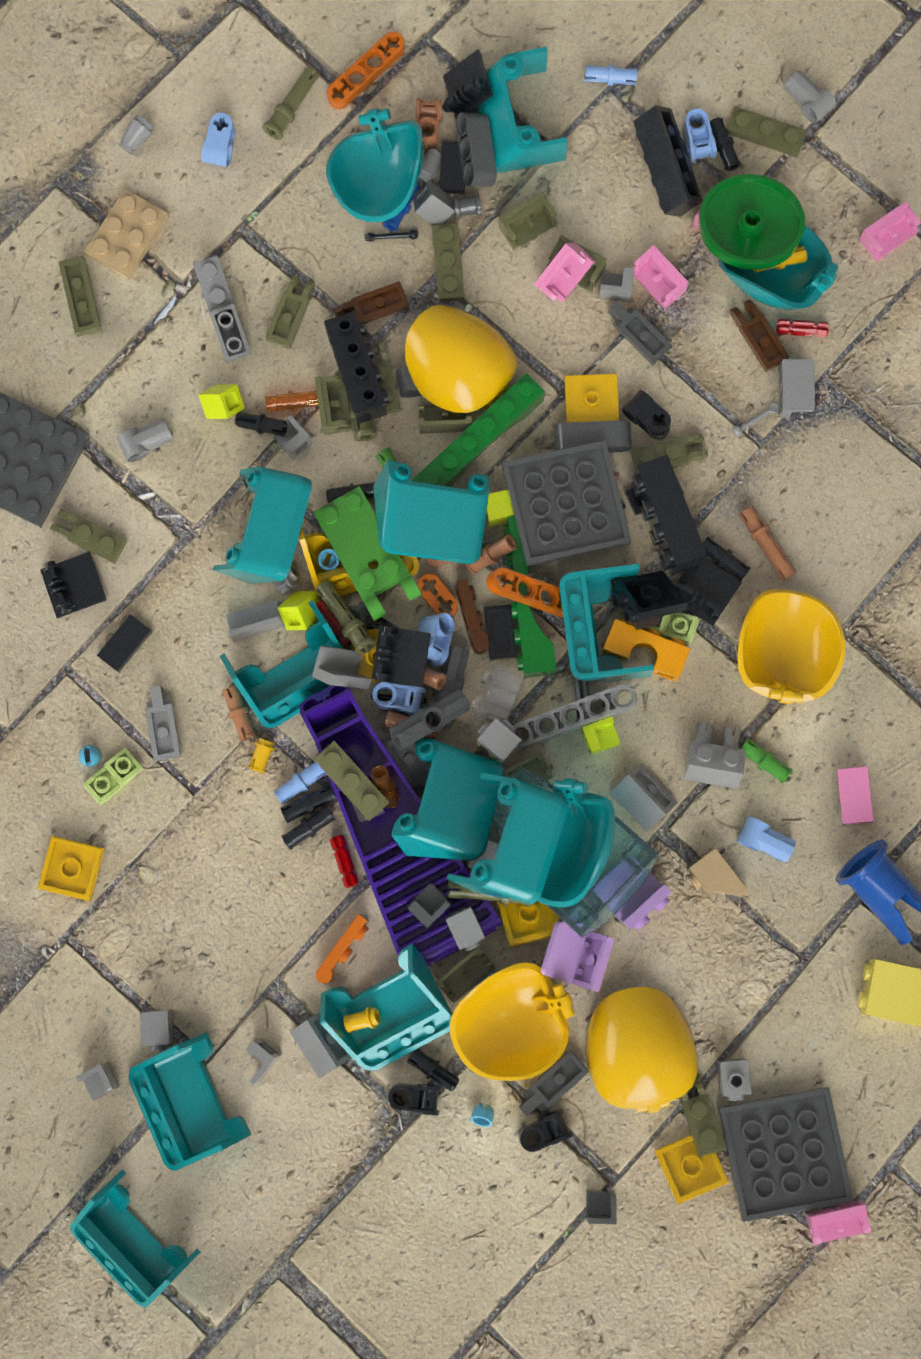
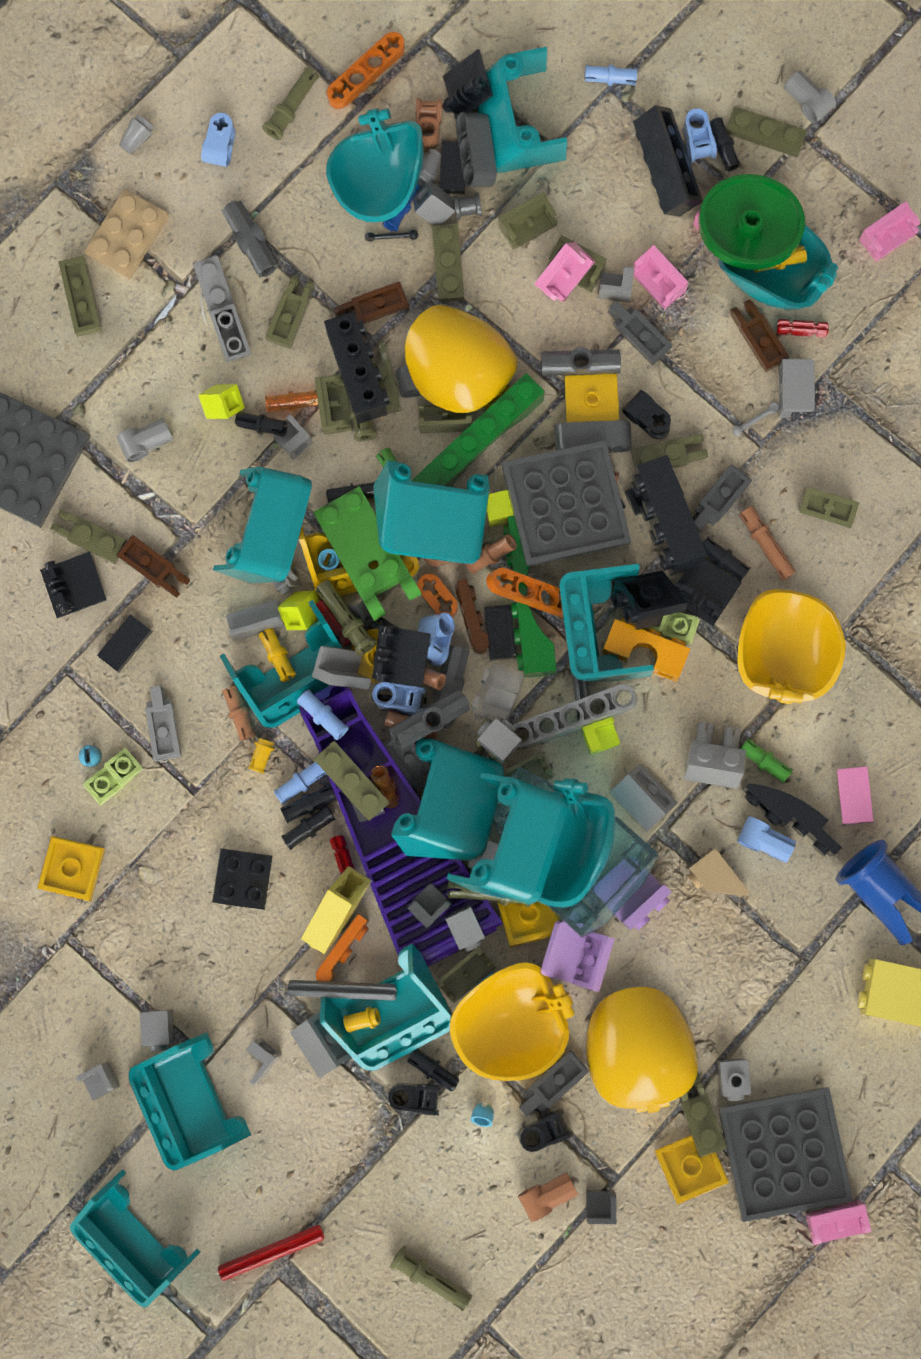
(150, 564): none -> reddish brown hinge
(242, 879): none -> black hinge
(250, 238): none -> dark grey piece
(271, 1252): none -> red axle
(277, 655): none -> yellow pin
(322, 714): none -> light blue pin
(336, 909): none -> light yellow brick
(342, 990): none -> dark grey axle
(420, 1272): none -> olive pin
(541, 1199): none -> nougat piece
(563, 362): none -> dark grey piece
(721, 497): none -> dark grey hinge
(783, 808): none -> black slope
(828, 507): none -> olive hinge

